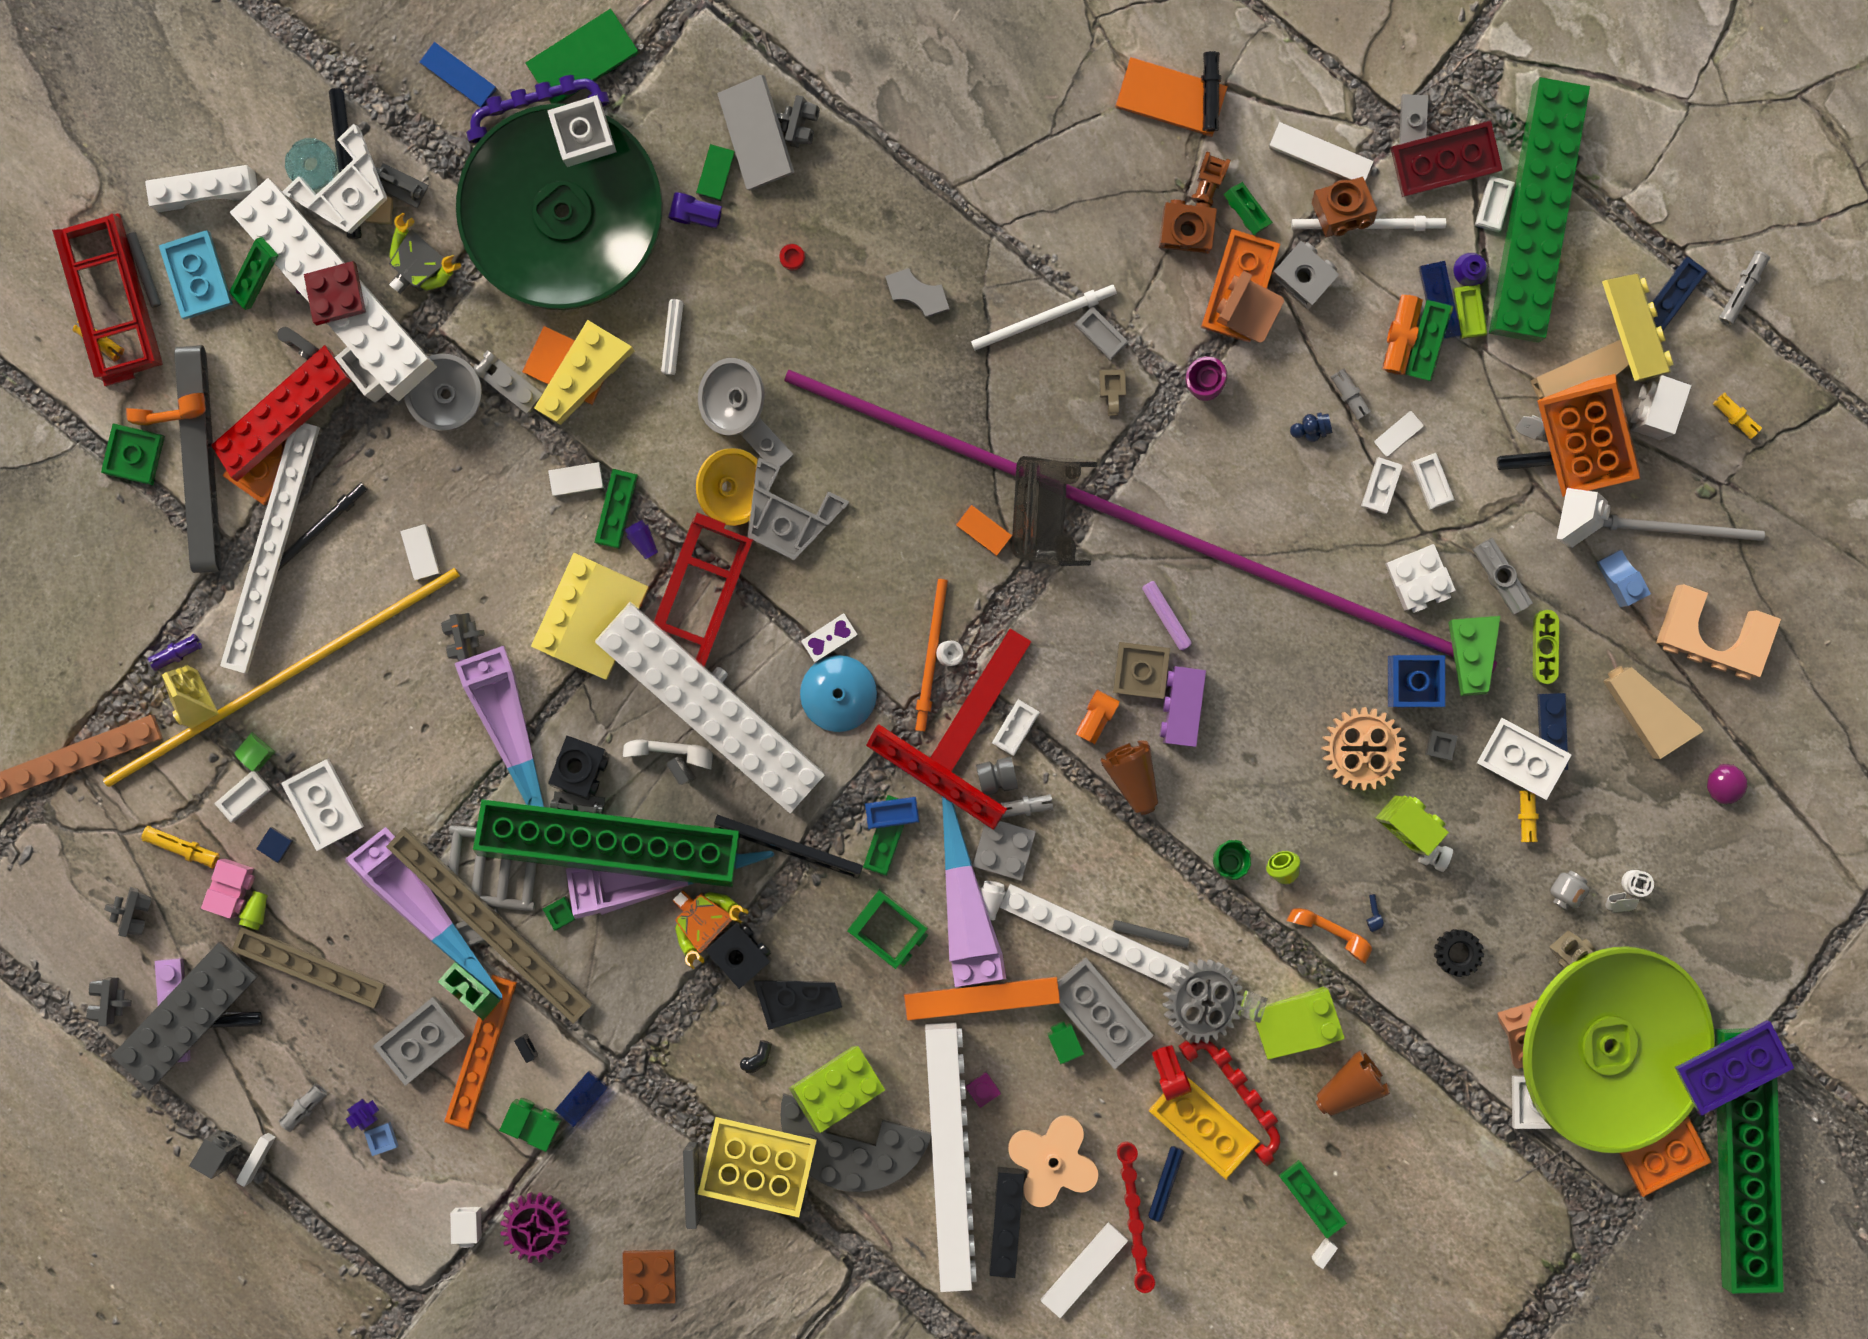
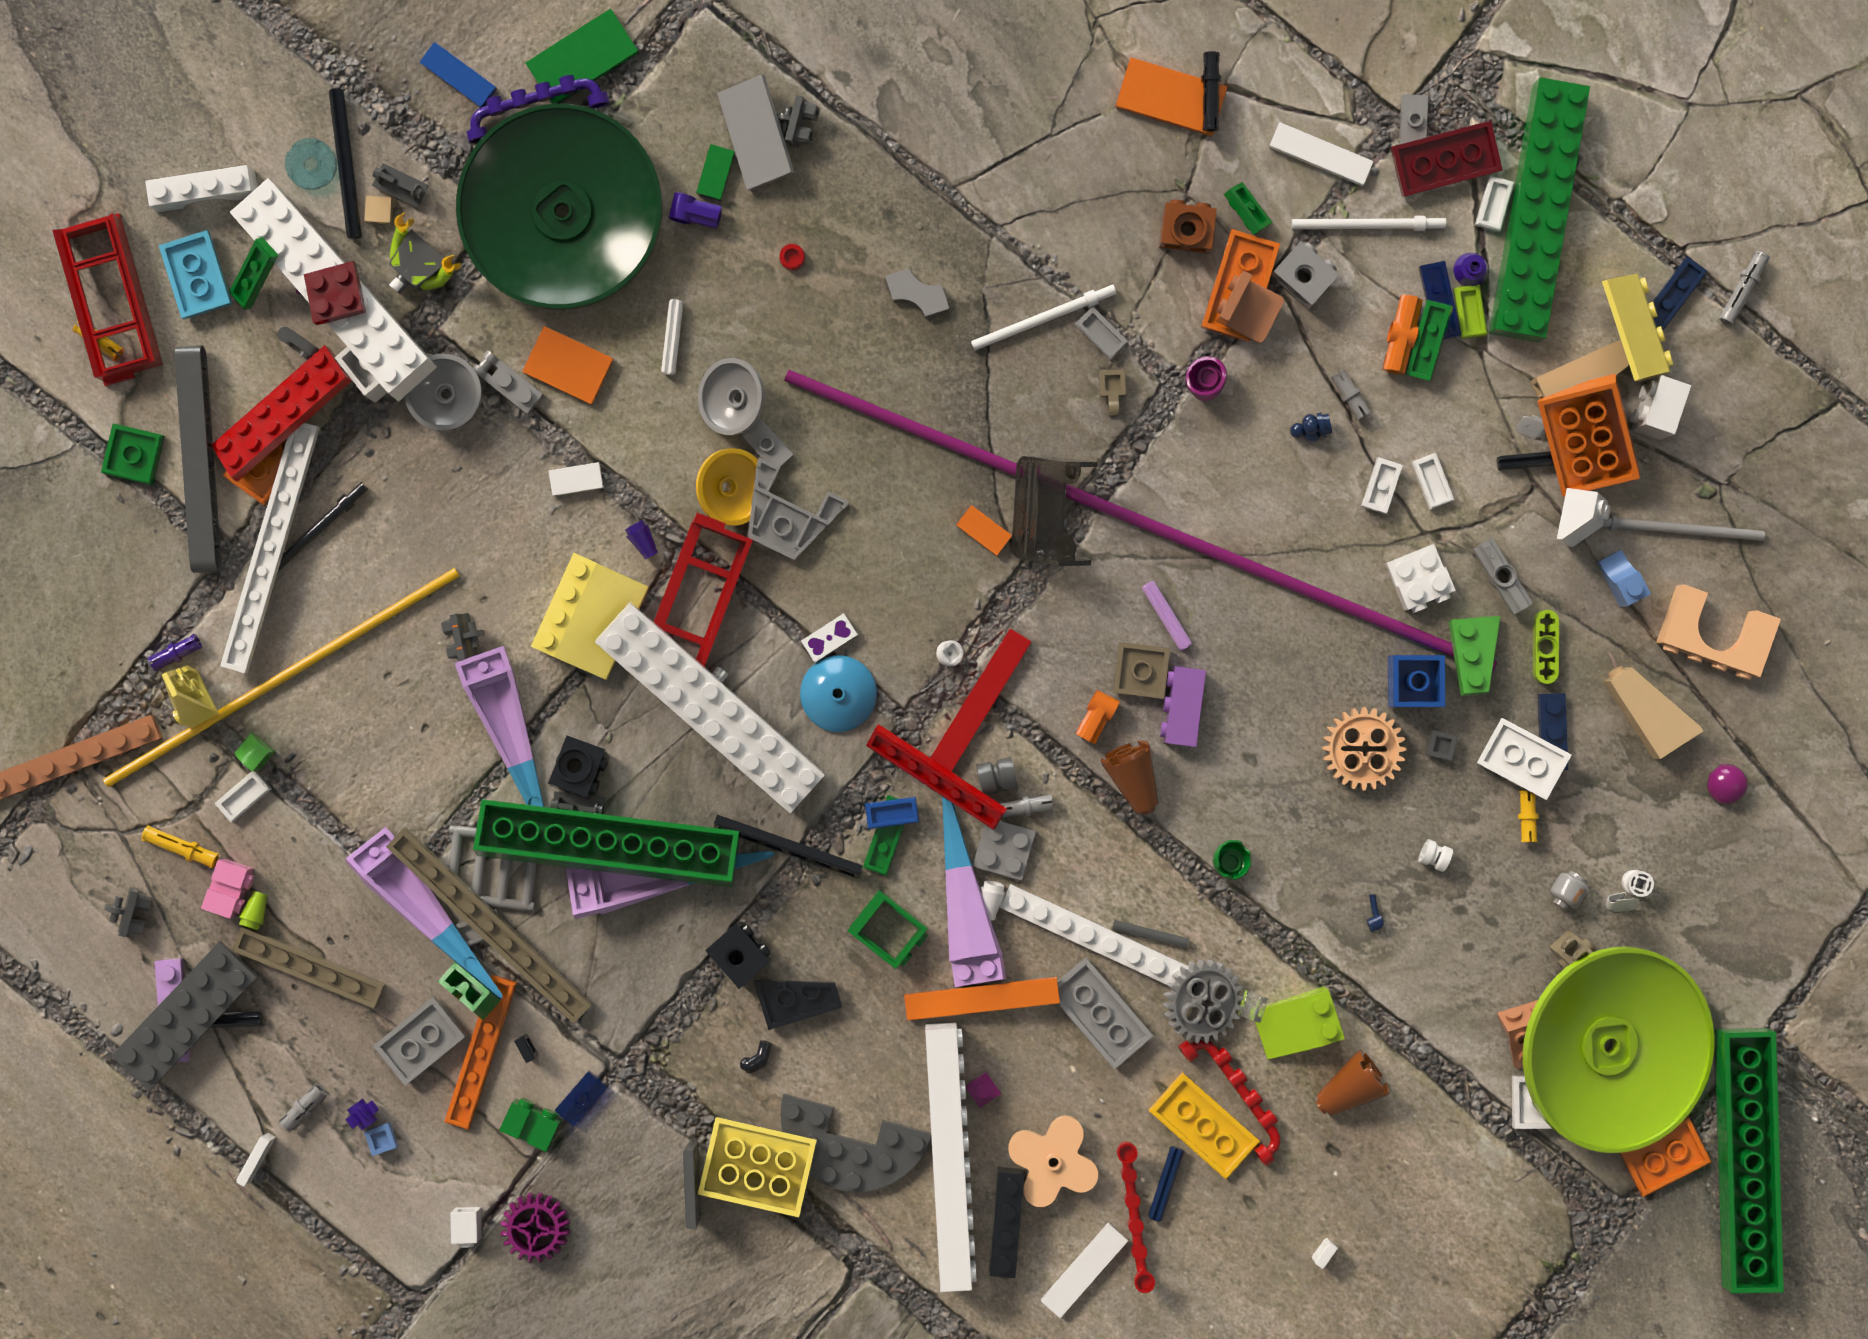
(111, 1001): dark grey hips -> none
(143, 269): dark grey bar -> none
(189, 407): orange piece -> none
(215, 1154): dark grey brick -> none
(274, 844): dark blue tile -> none
(322, 804): white plate -> none
(351, 194): white wing -> none
(420, 552): white tile -> none
(559, 913): green tile -> none
(581, 131): white brick -> none
(582, 371): light yellow wedge -> none
(616, 509): green tile -> none
(649, 1277): dark orange plate -> none
(681, 770): dark grey tile -> none
(695, 754): white piece -> none
(703, 921): torso -> none
(836, 1089): lime brick -> none
(924, 704): orange bar -> none
(1015, 727): white plate -> none
(1064, 1042): green brick -> none
(1173, 1079): red piece -> none
(1211, 175): dark orange connector -> none
(1284, 867): lime cone -> none
(1312, 1199): green plate -> none
(1340, 219): dark orange brick -> none
(1356, 944): orange piece -> none
(1398, 433): white sticker -> none
(1412, 825): lime brick -> none
(1474, 952): black tyre -> none
(1734, 1067): dark purple plate -> none
(1737, 415): yellow pin -> none

